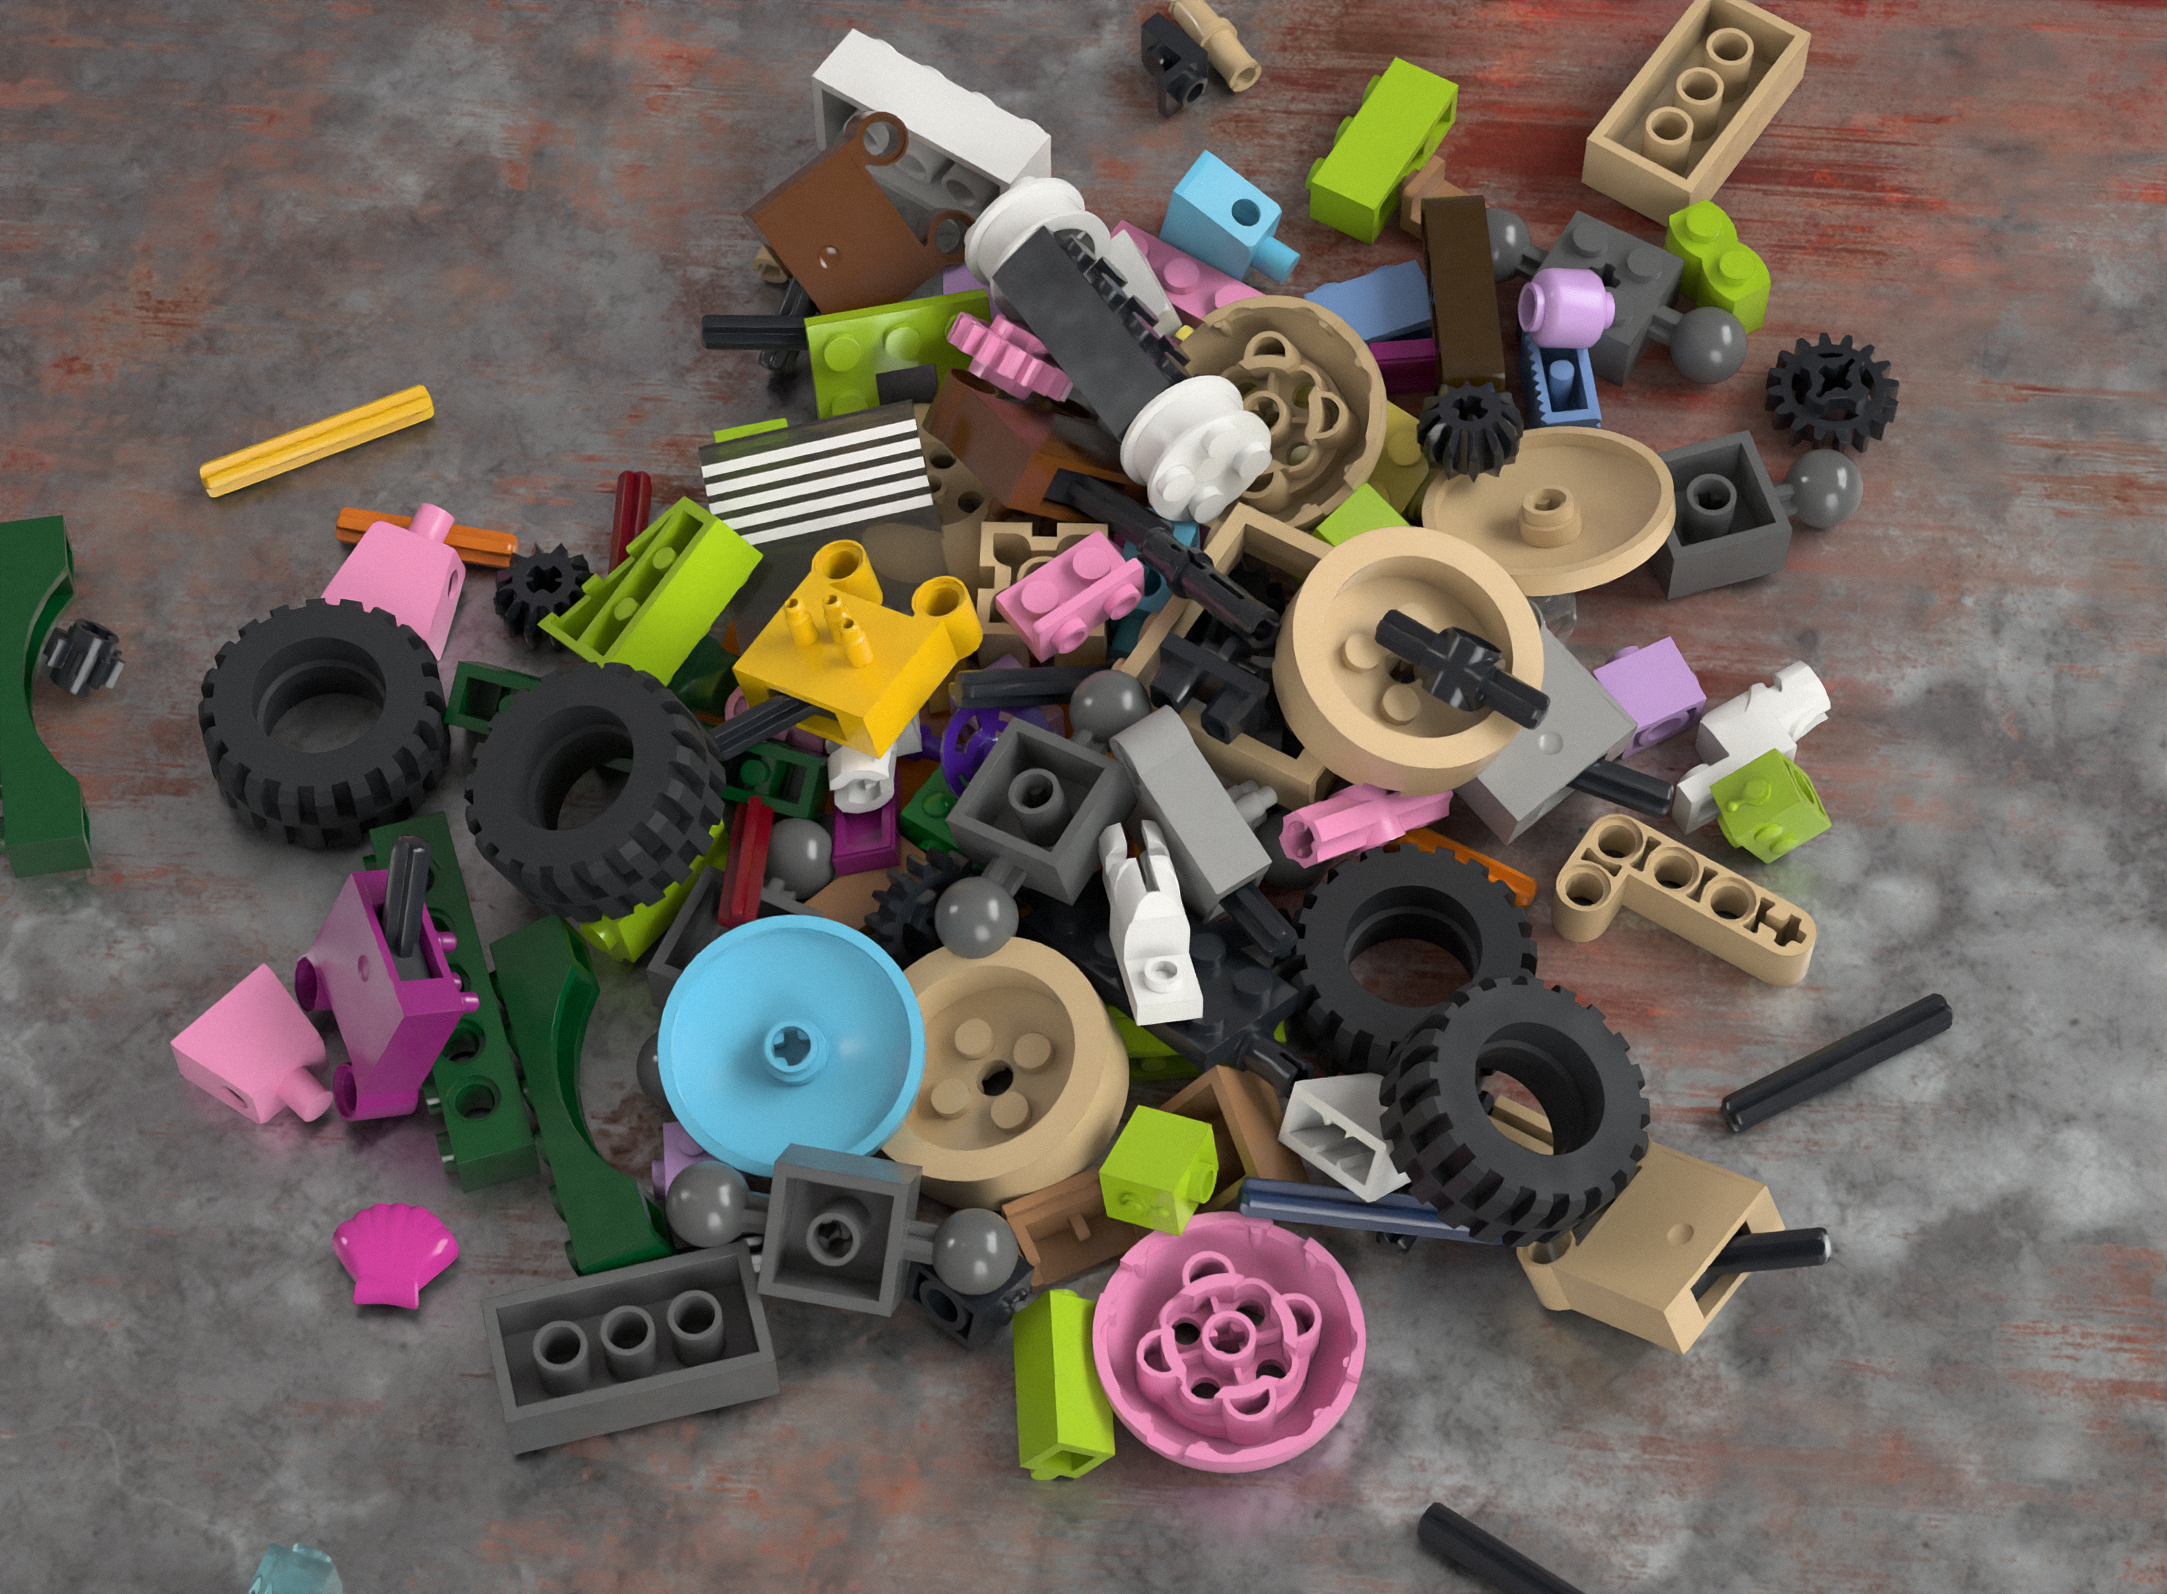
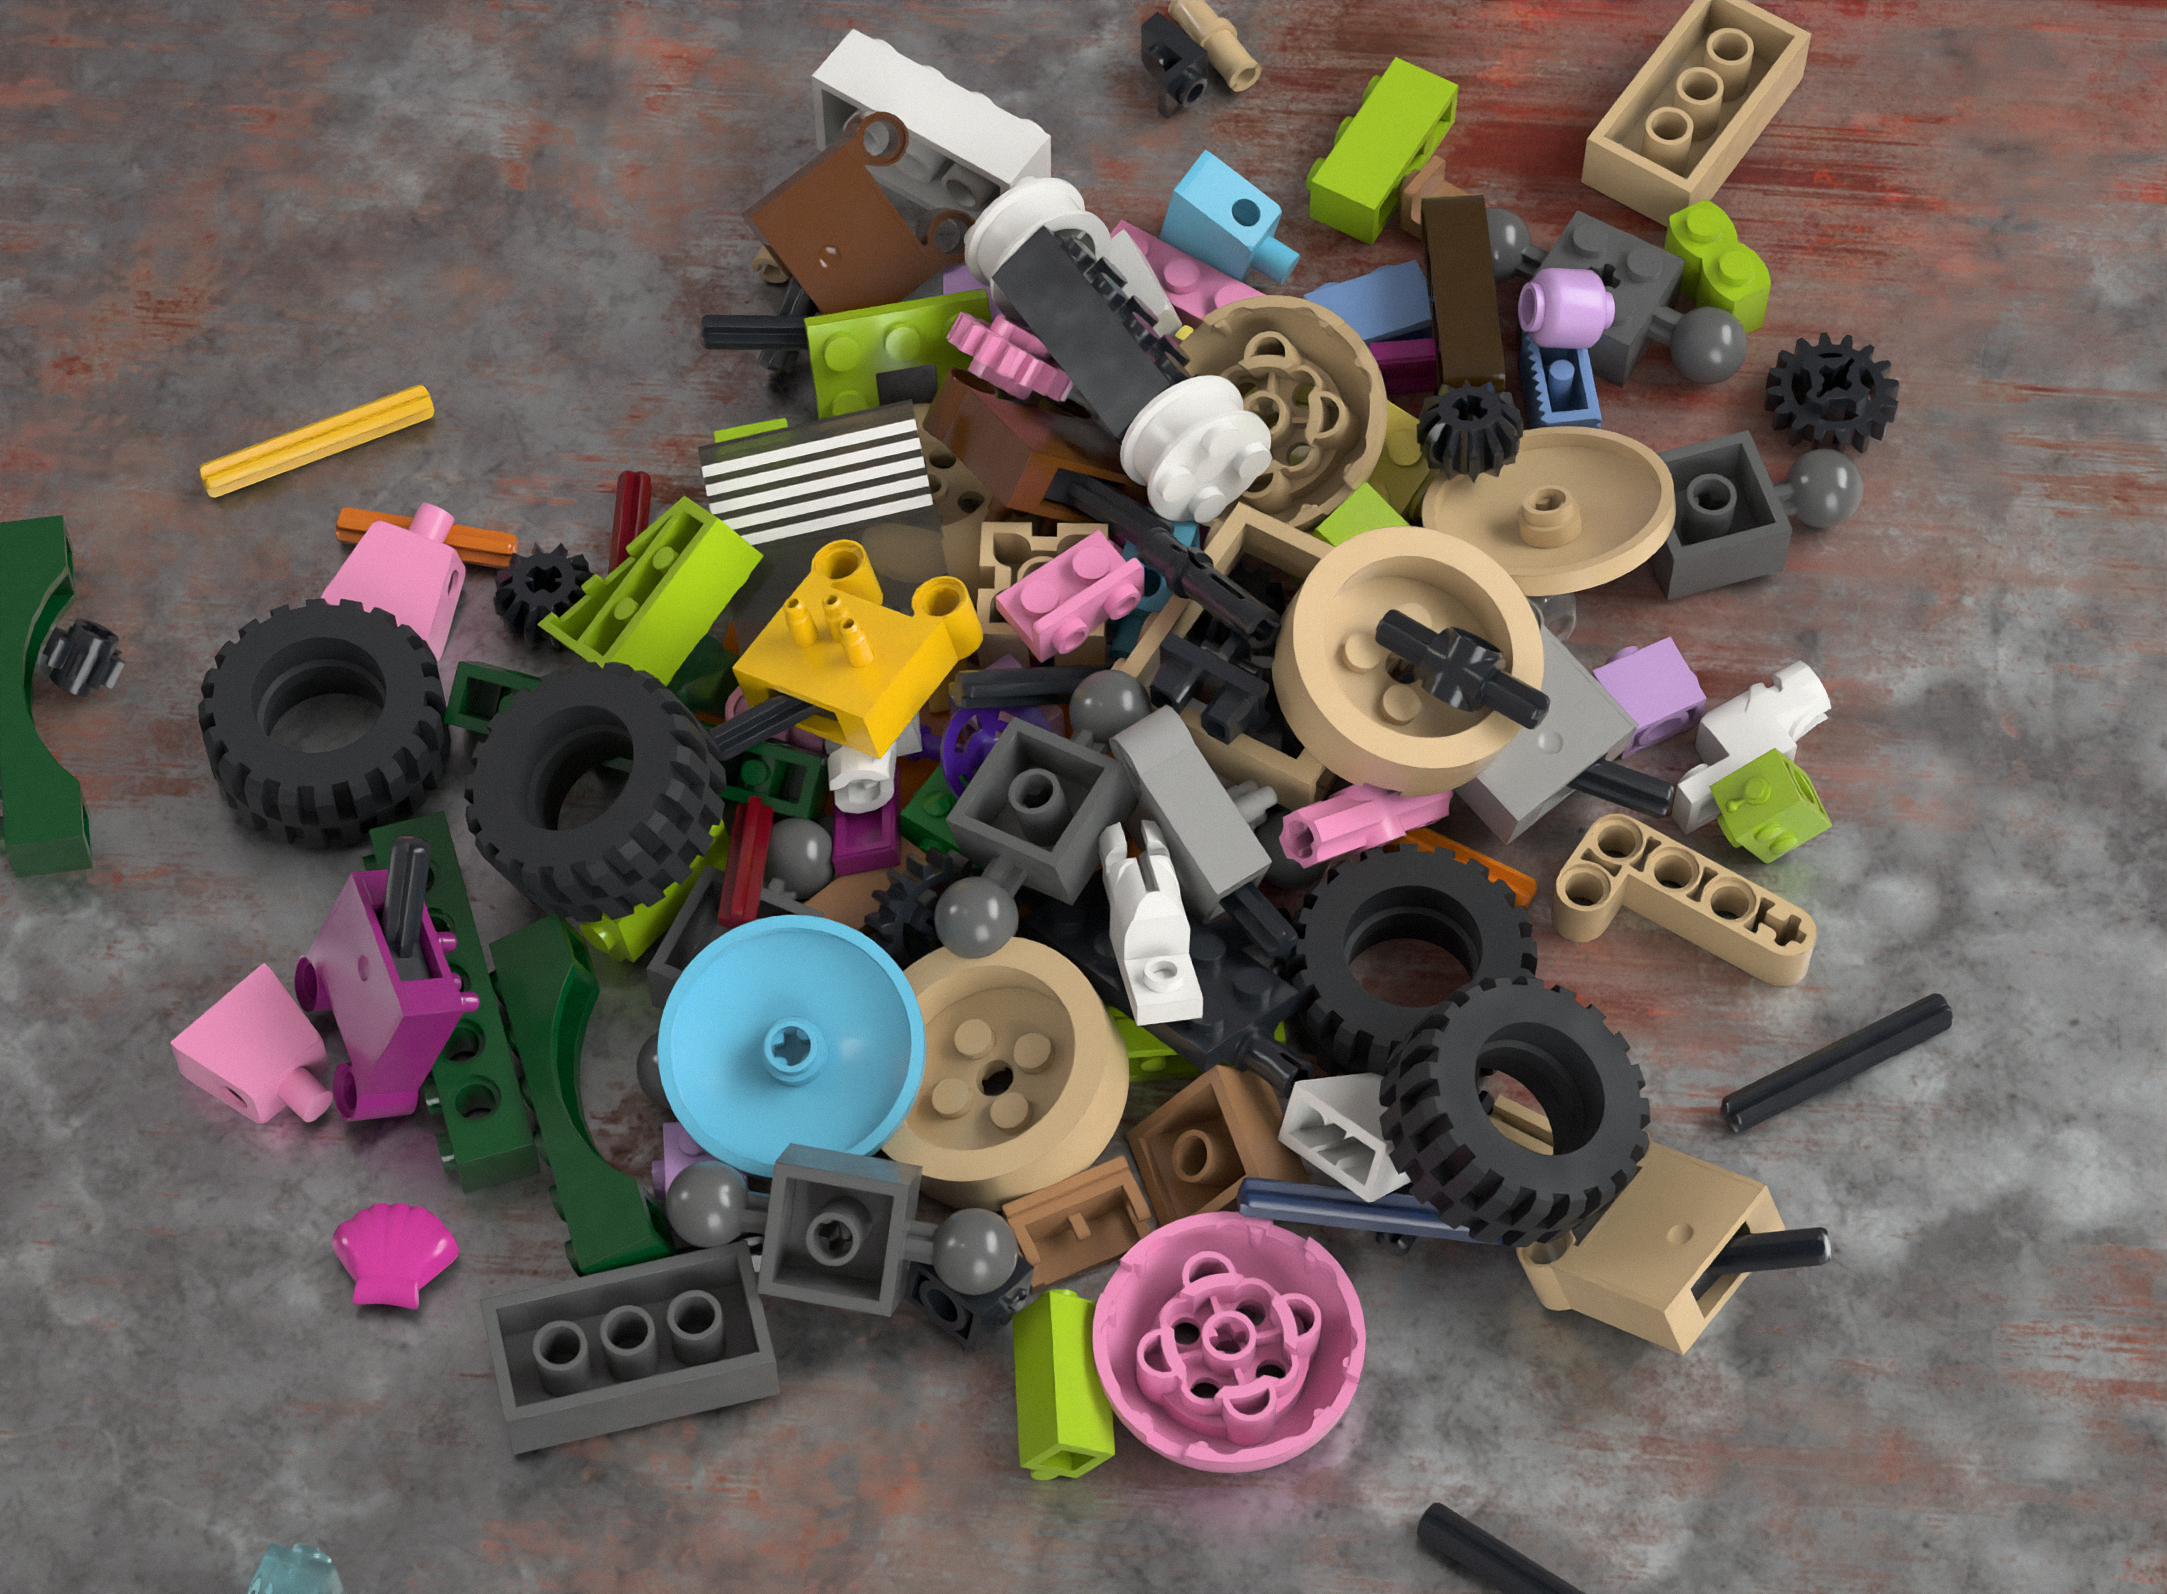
(1159, 1170): lime head -> none

